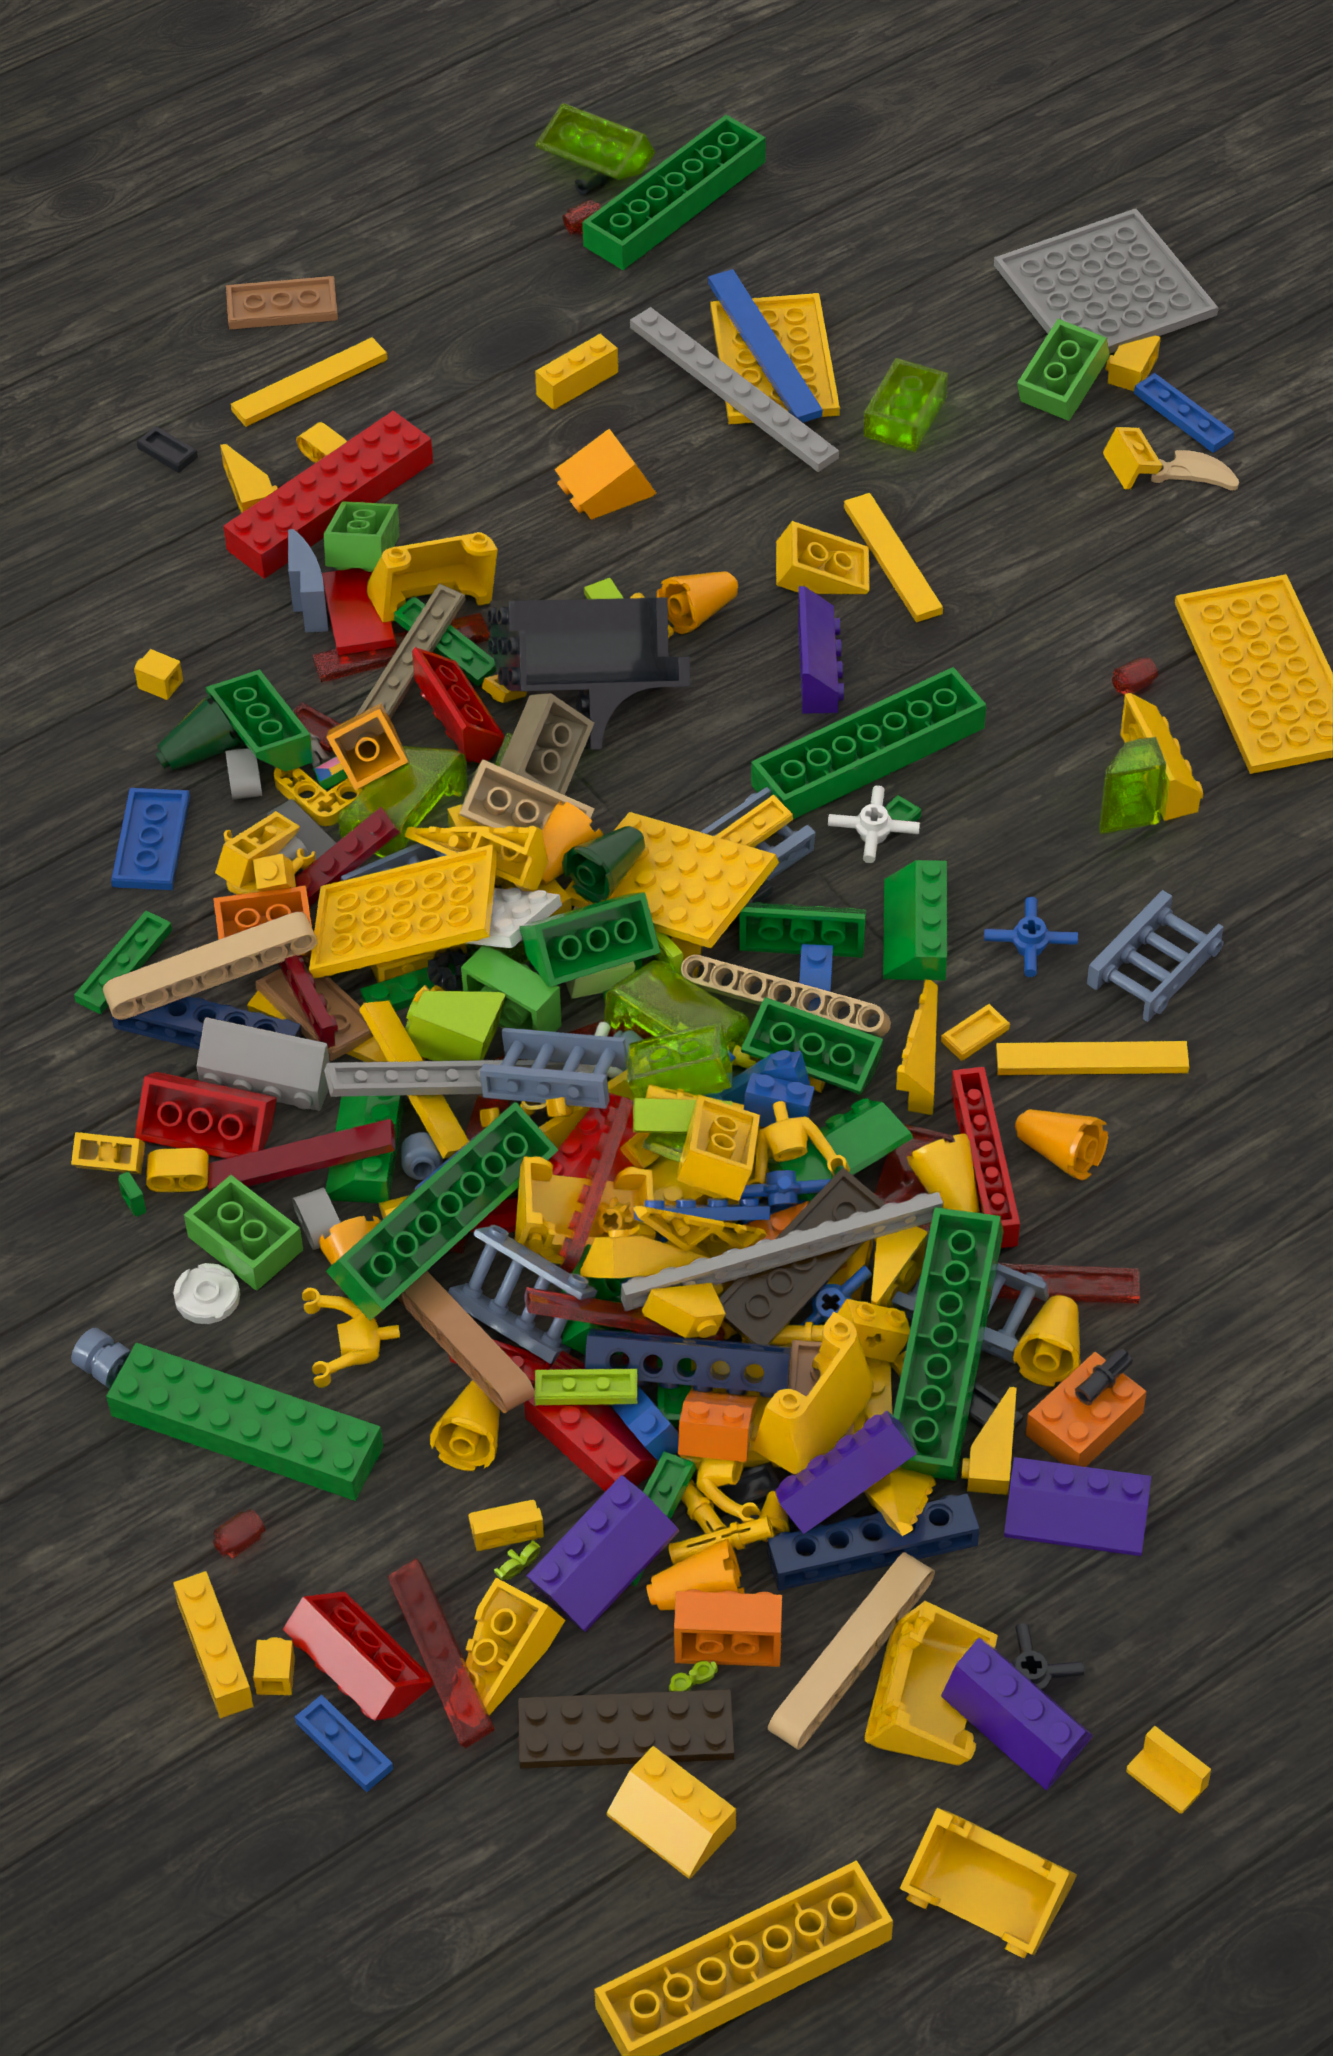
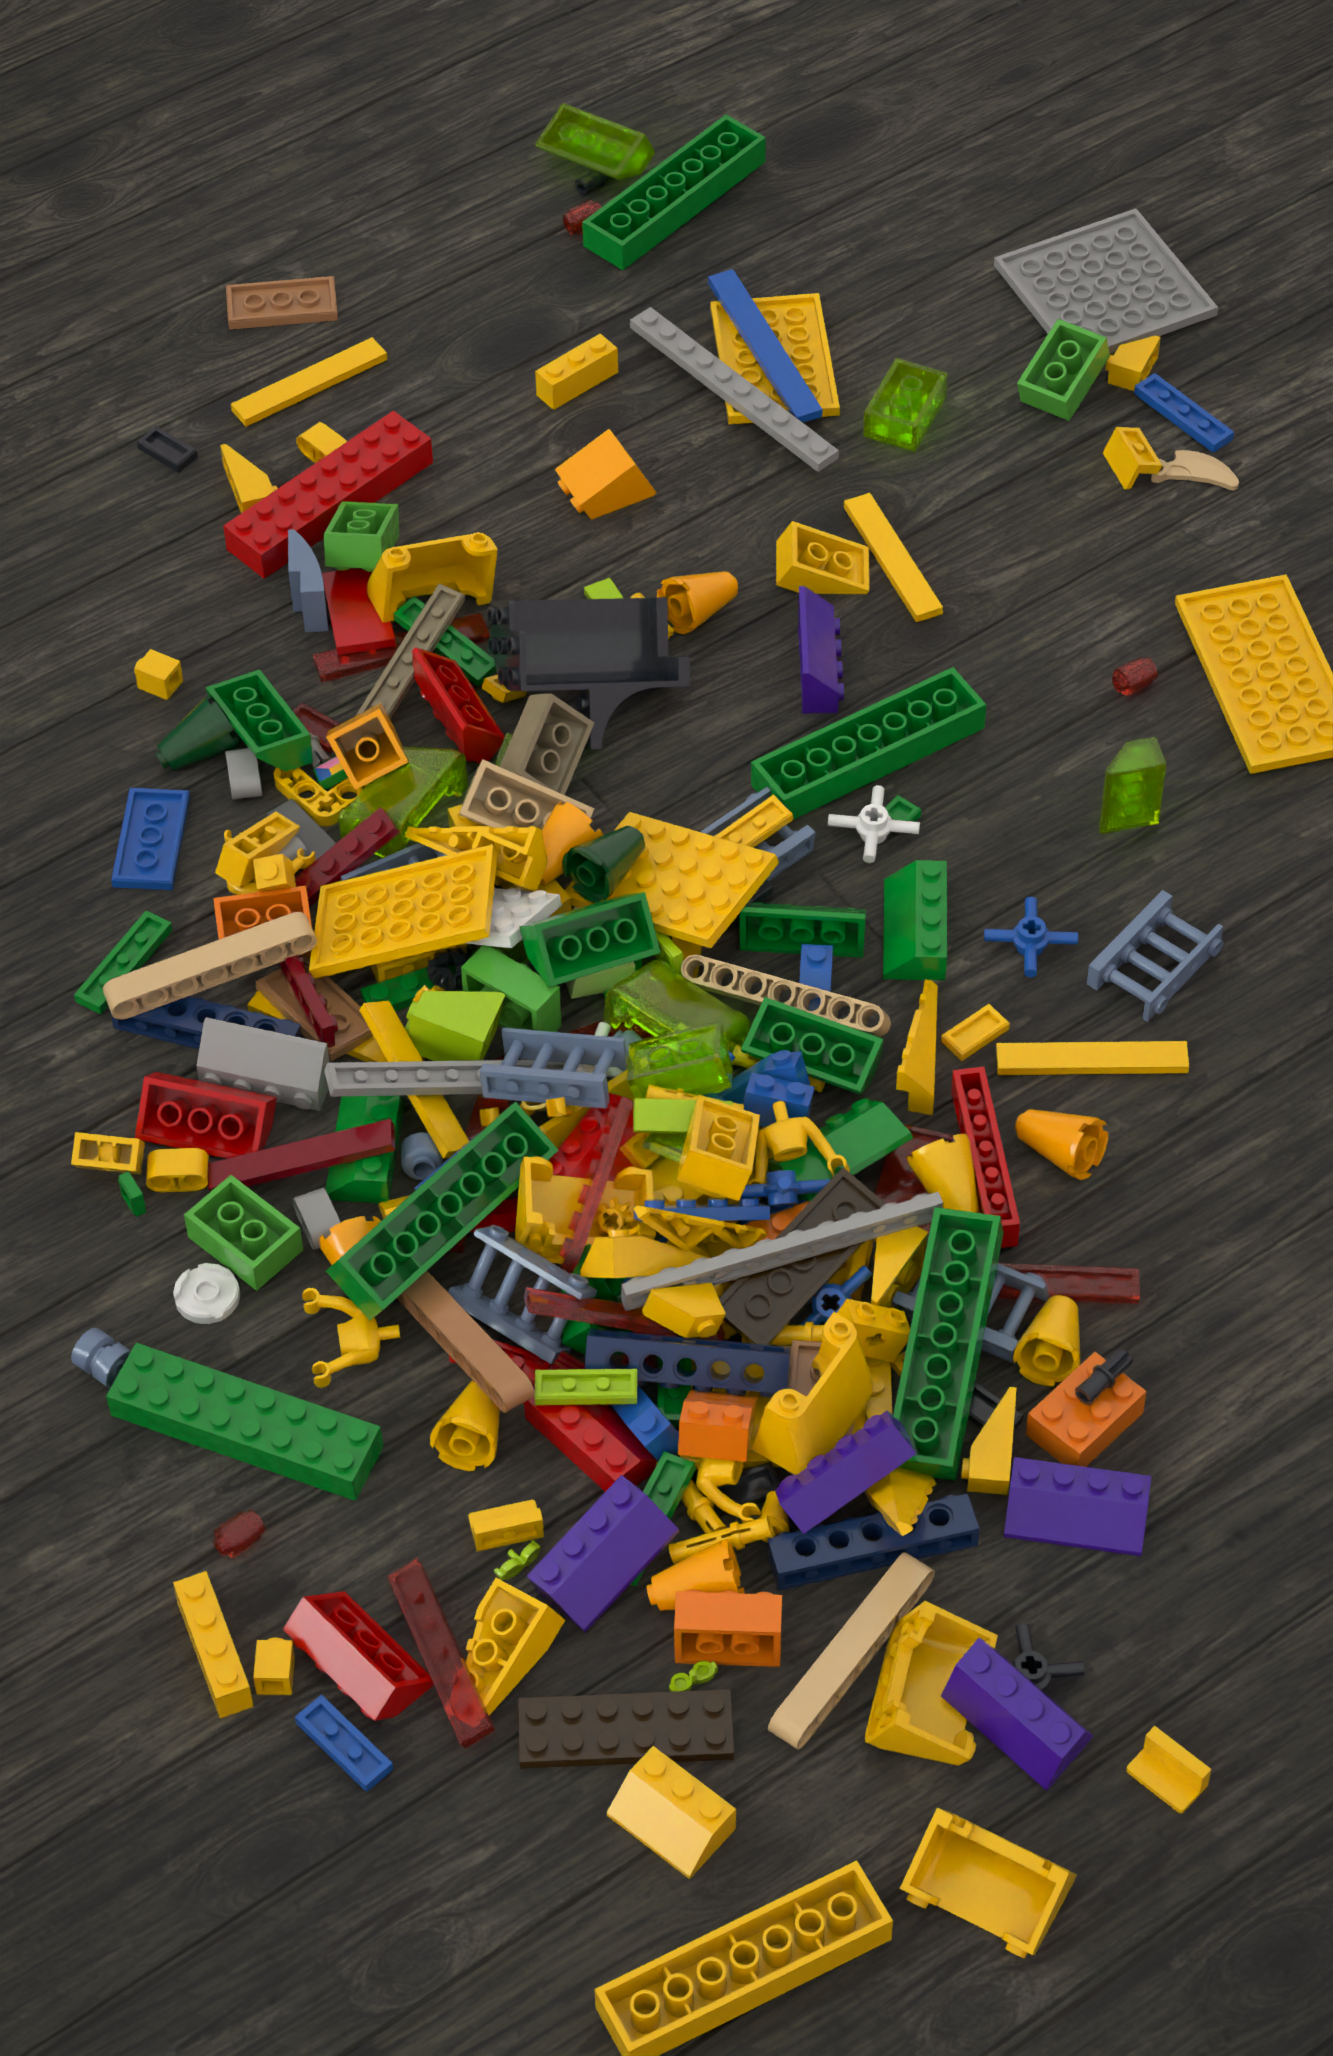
(1180, 791): yellow slope -> none

